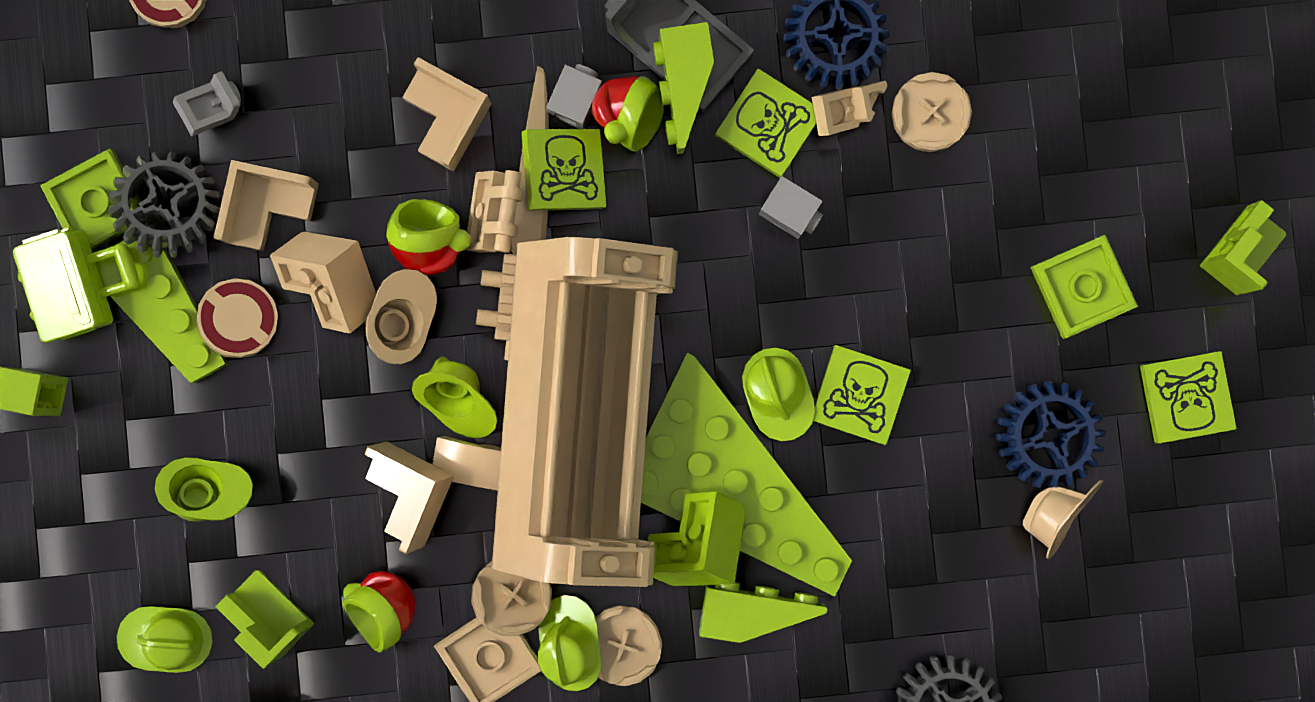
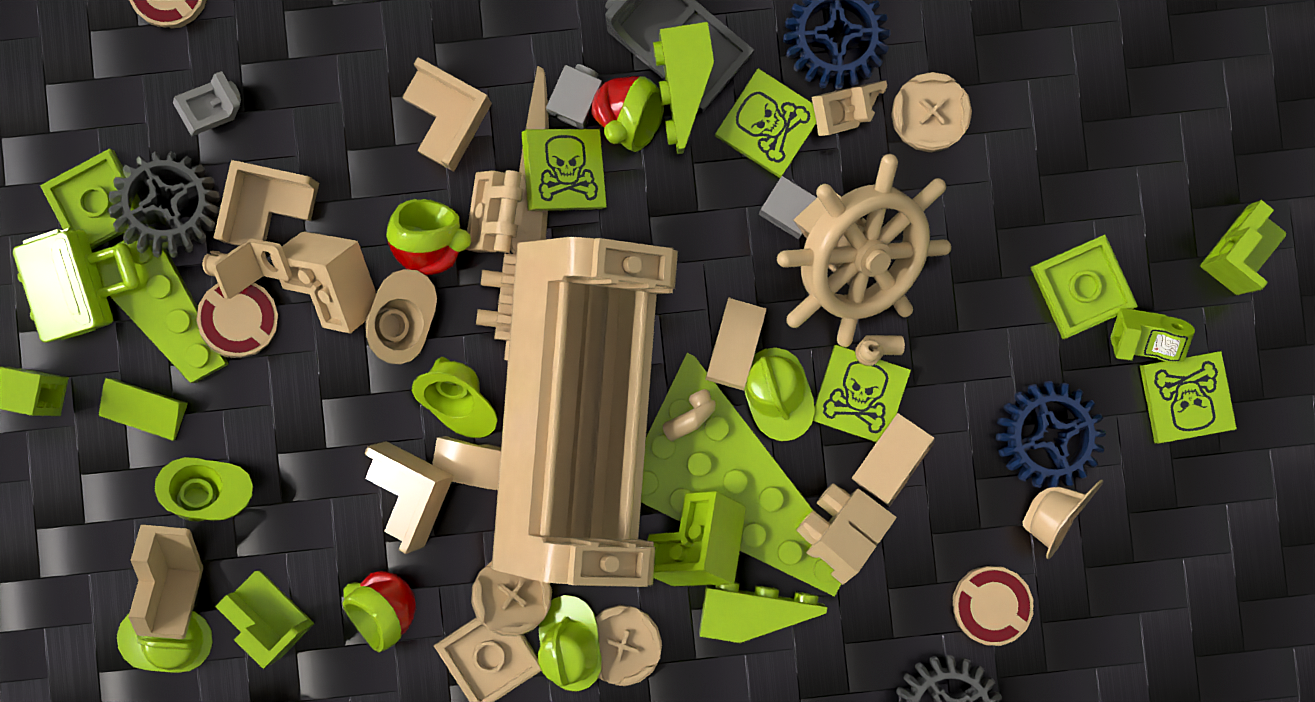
(141, 408): none -> lime slope
(167, 583): none -> tan panel
(245, 266): none -> tan bracket
(693, 419): none -> tan arm
(736, 344): none -> tan slope
(850, 534): none -> tan hips
(862, 250): none -> tan piece
(875, 346): none -> tan arm
(893, 459): none -> tan hinge
(993, 605): none -> tan tile
(1151, 336): none -> lime leg

